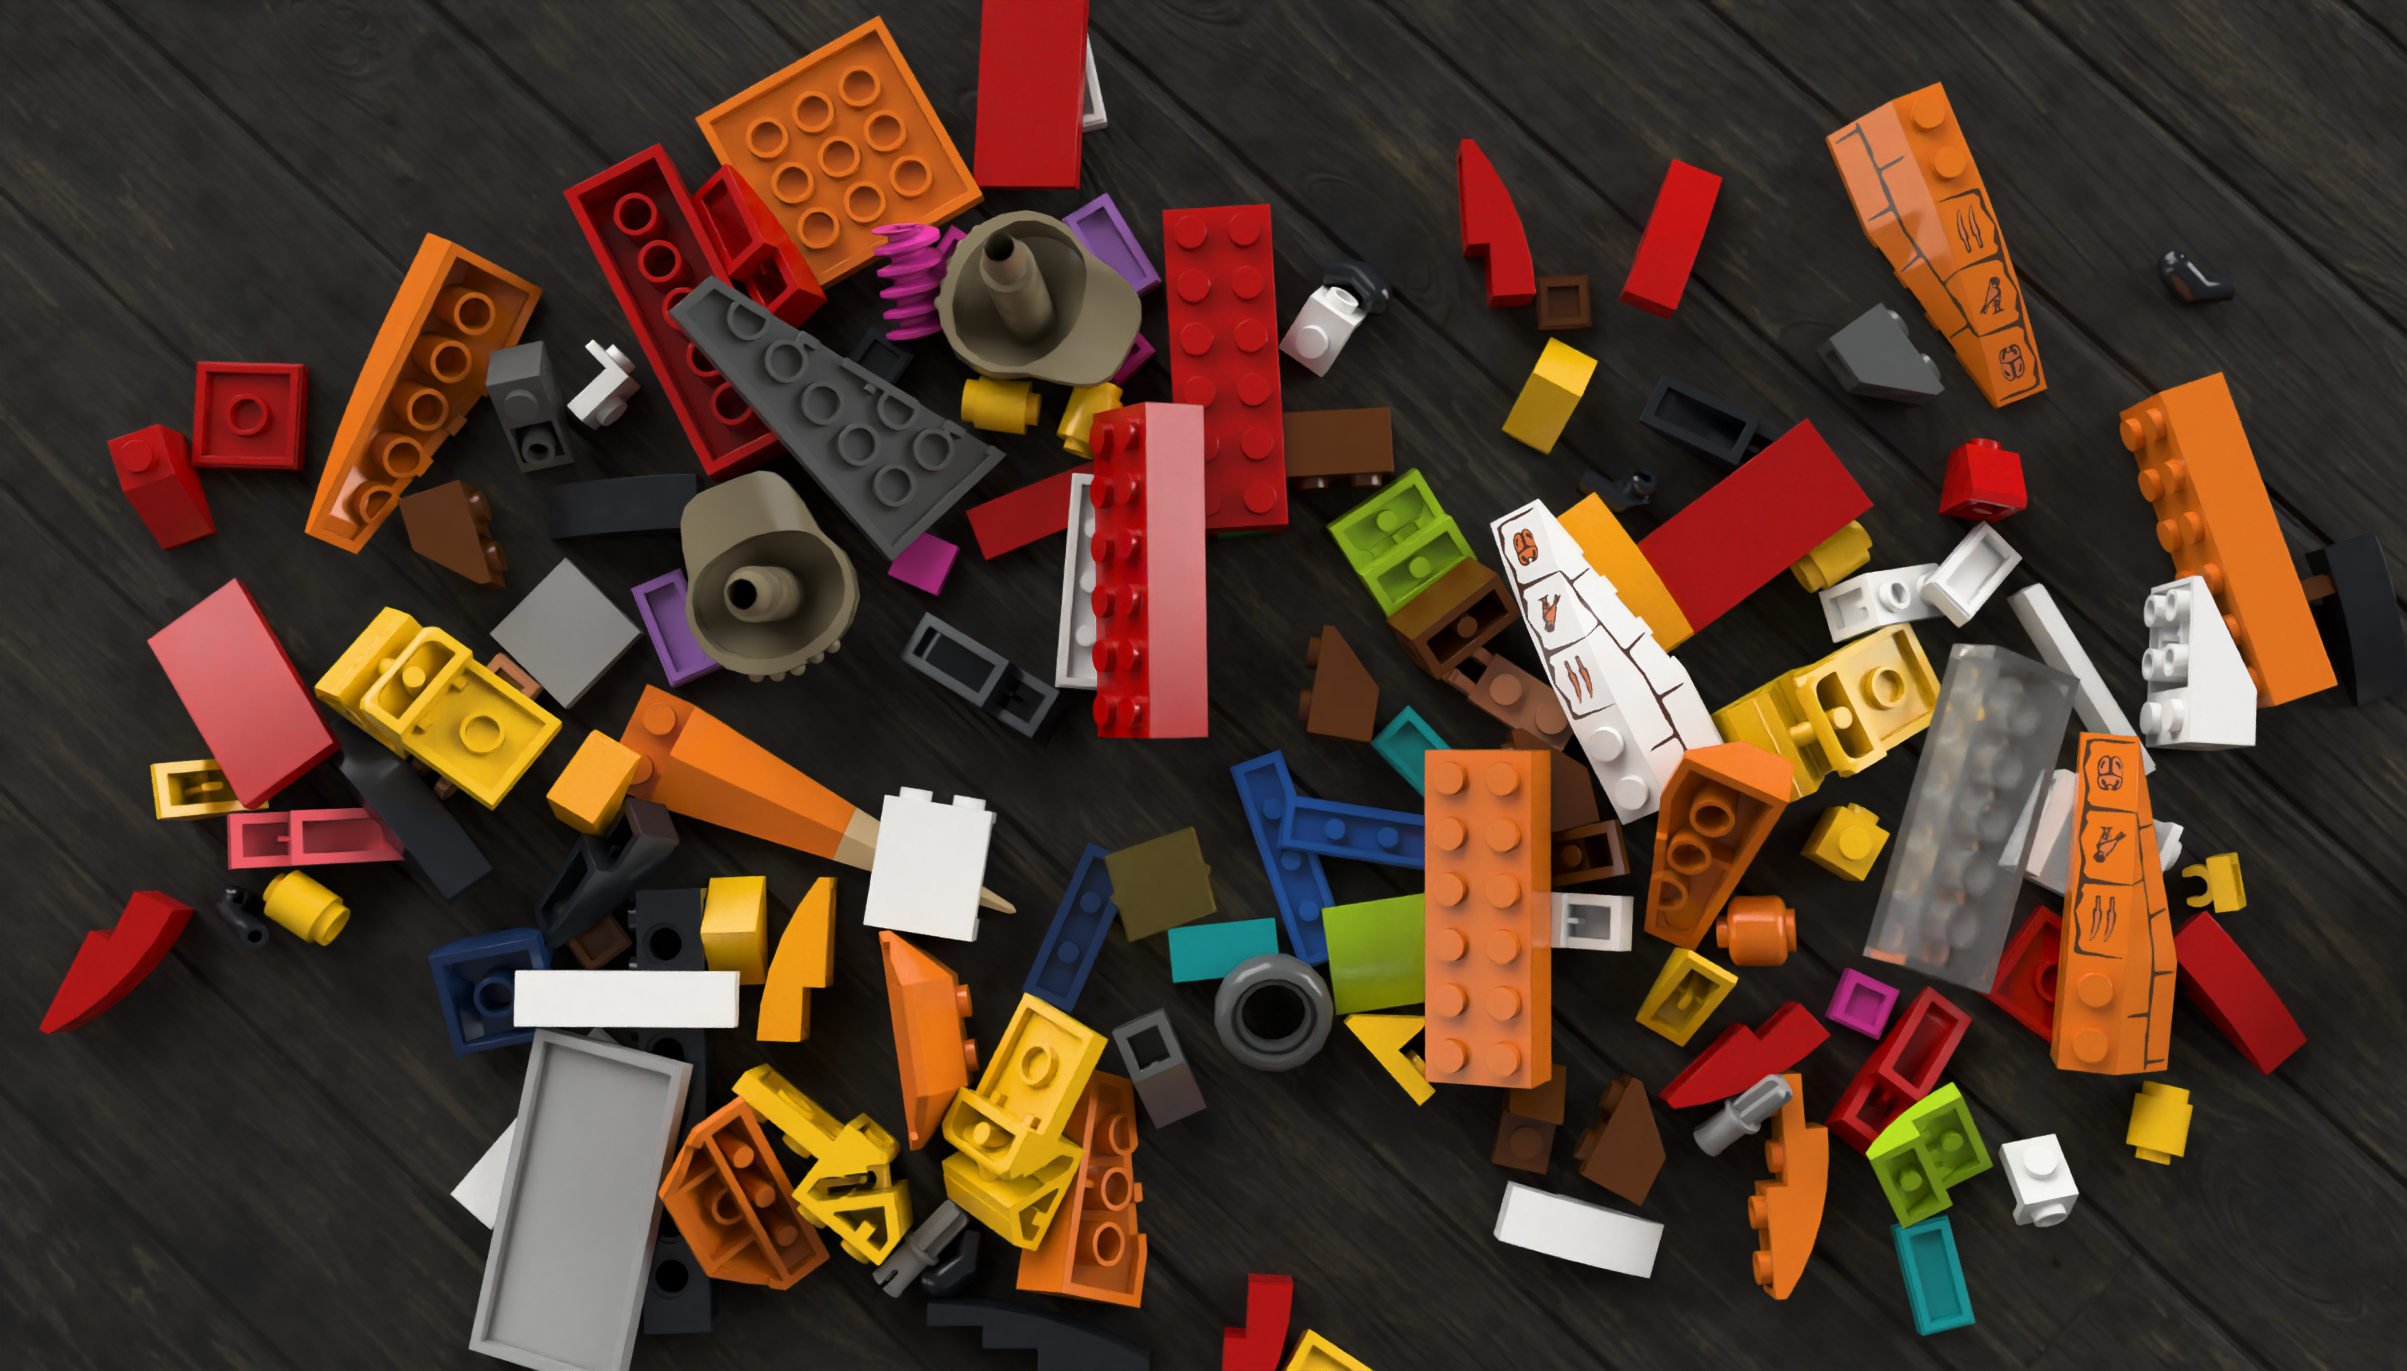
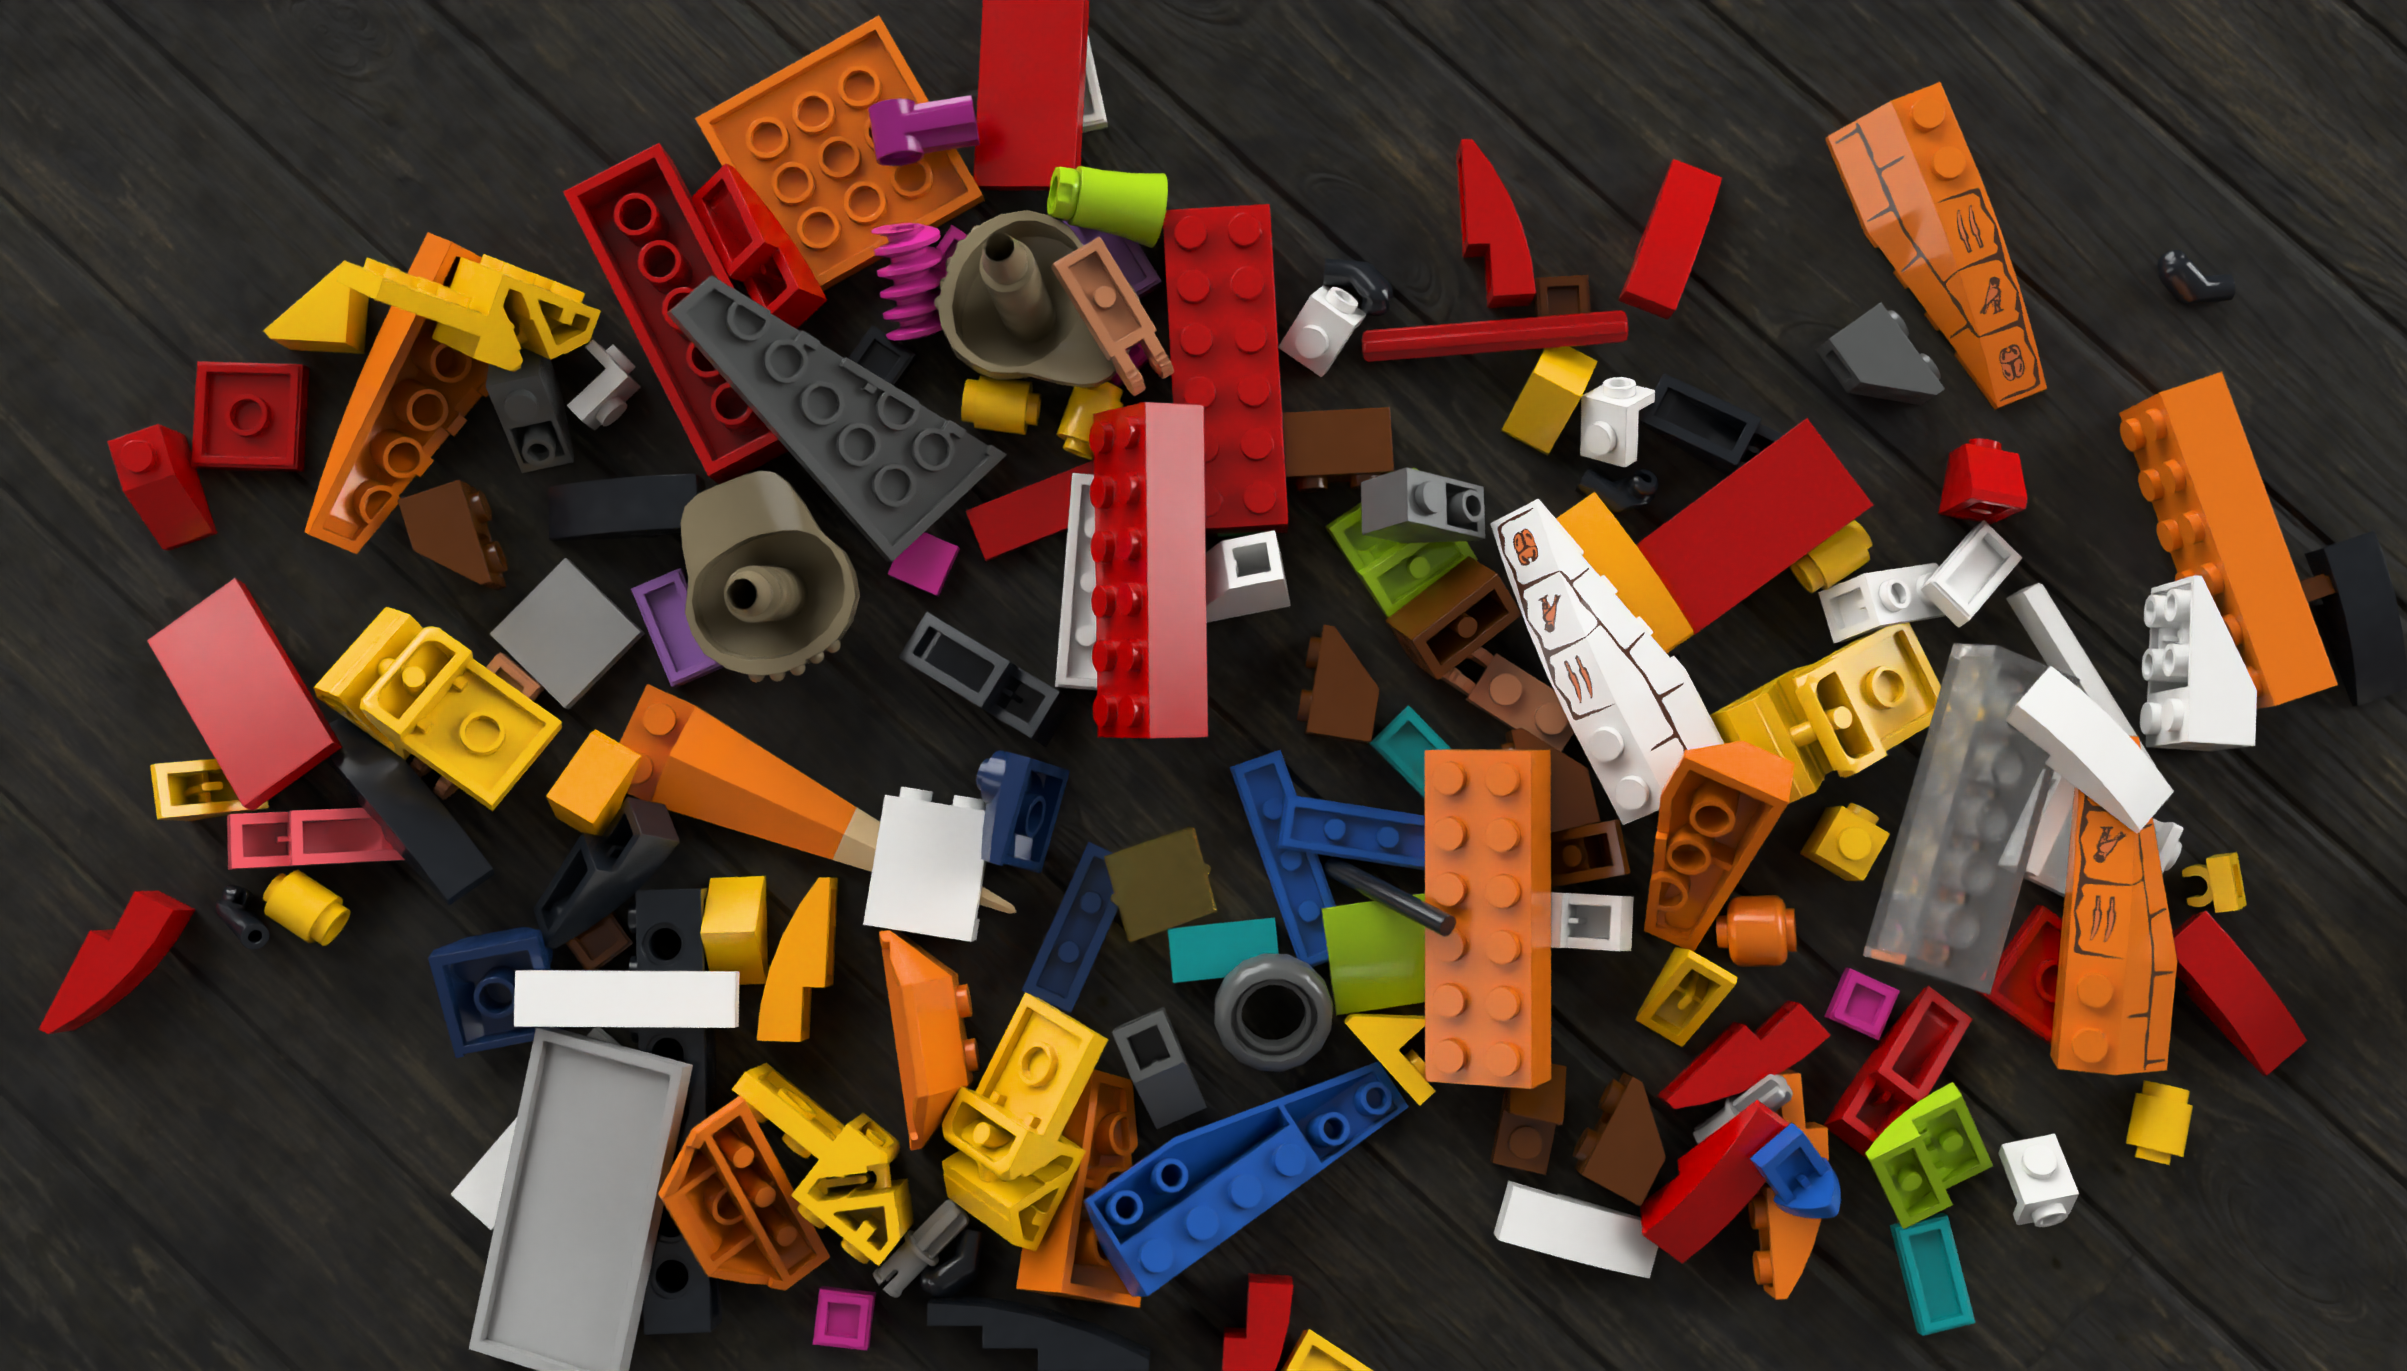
(324, 319): none -> yellow slope
(487, 308): none -> yellow piece
(844, 1318): none -> dark pink tile
(909, 130): none -> magenta piece
(1020, 808): none -> dark blue slope
(1110, 202): none -> lime plant
(1111, 311): none -> nougat hinge
(1230, 1172): none -> blue wedge
(1245, 577): none -> white slope
(1390, 896): none -> black bar
(1422, 508): none -> dark grey slope
(1495, 336): none -> red axle
(1611, 420): none -> white bracket
(1711, 1185): none -> red slope
(1799, 1175): none -> blue tile
(2090, 749): none -> white slope

